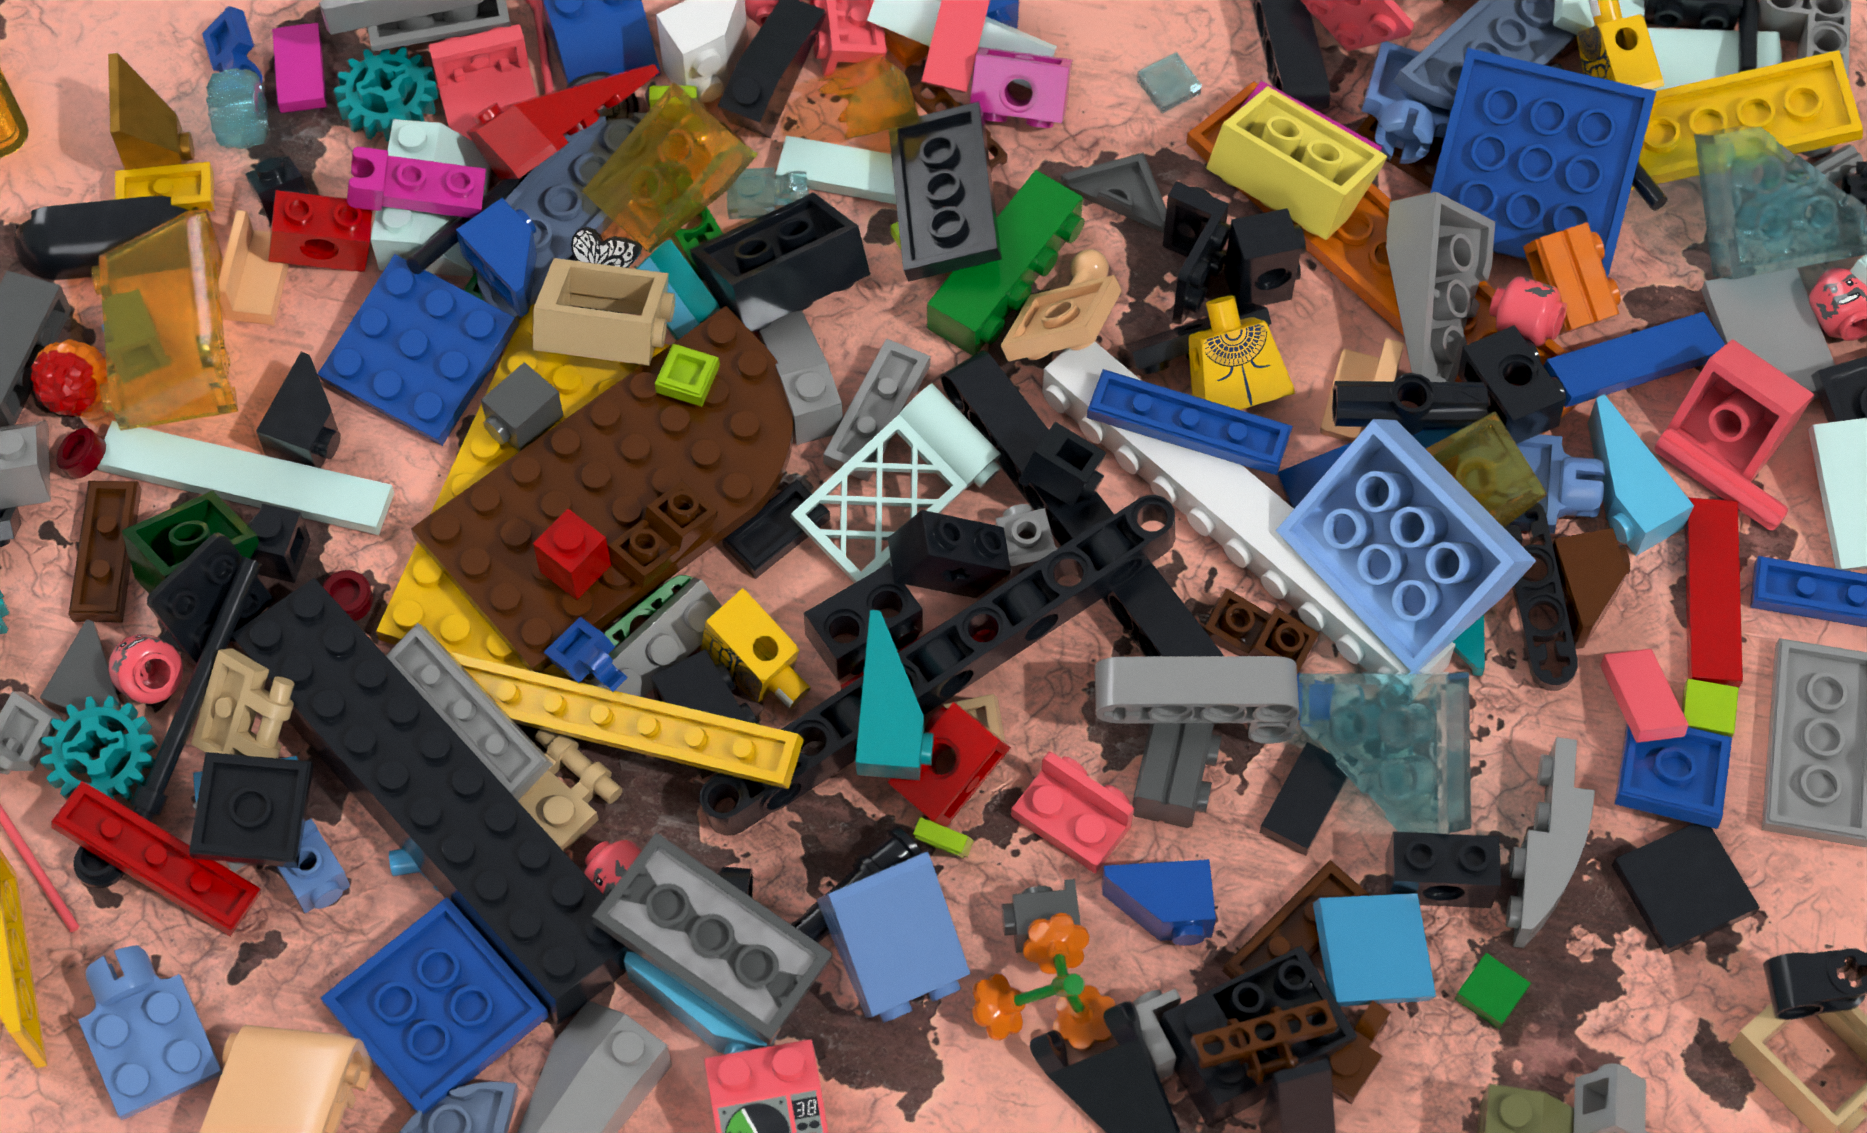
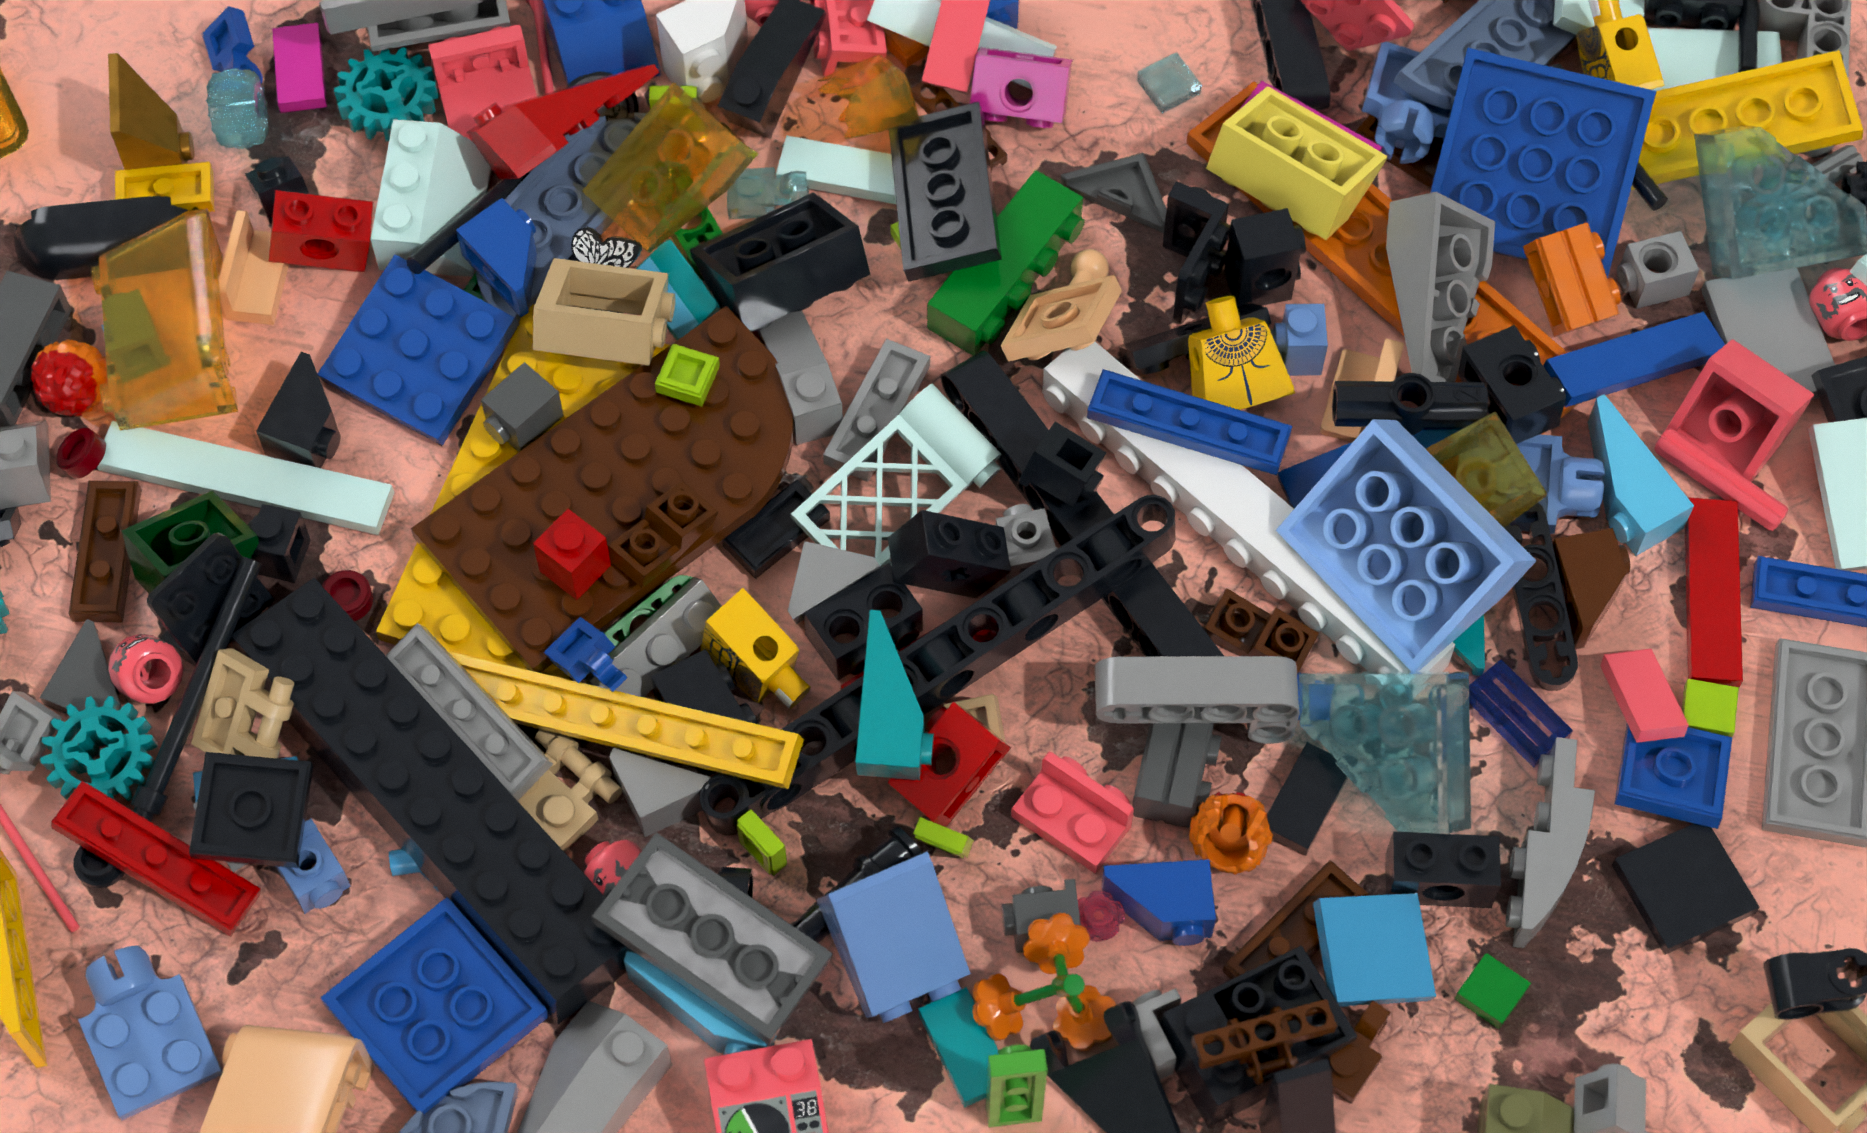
(414, 184): dark pink plate -> none
(656, 790): none -> light grey slope
(761, 843): none -> lime tile
(824, 573): none -> light grey slope
(960, 1043): none -> teal tile
(1015, 1086): none -> bright green plate
(1113, 912): none -> clear pink plate
(1231, 832): none -> orange piece
(1302, 338): none -> medium blue brick
(1504, 725): none -> clear blue tile
(1531, 307): coral head -> none
(1668, 256): none -> light grey brick

